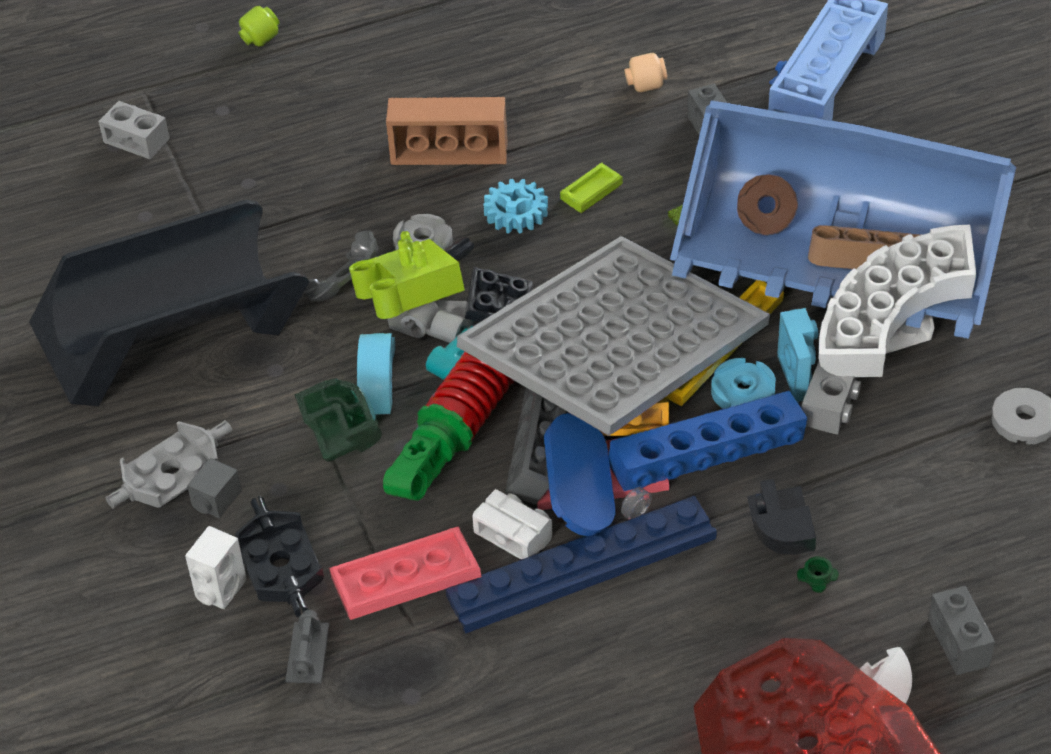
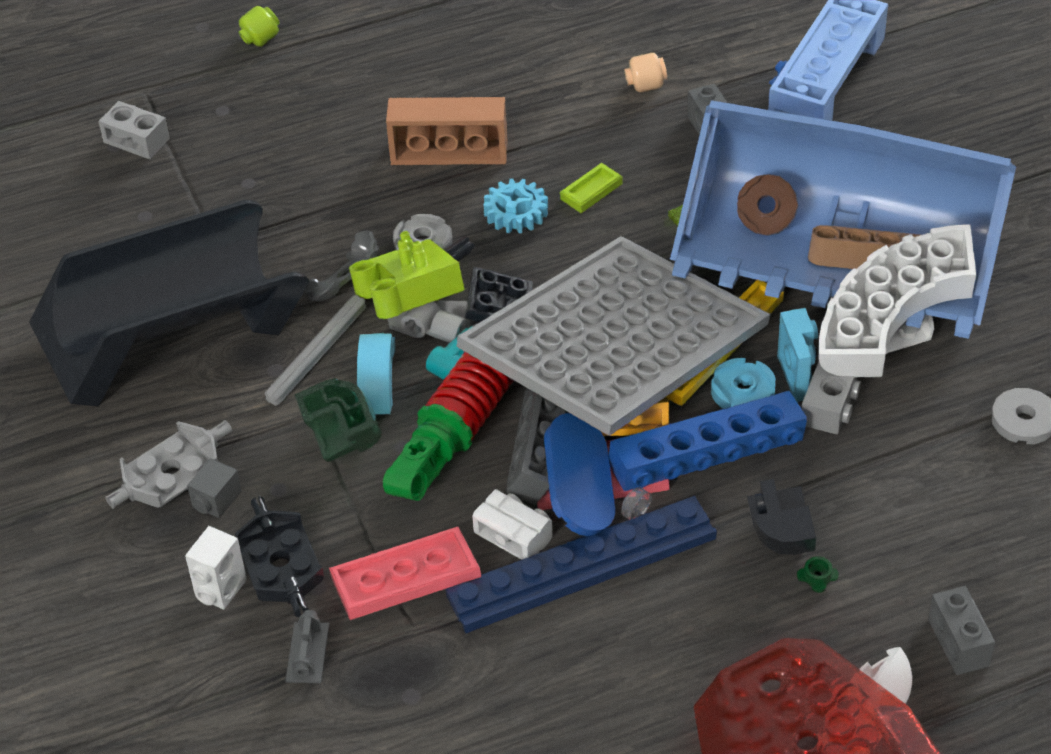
(315, 350): none -> light grey axle

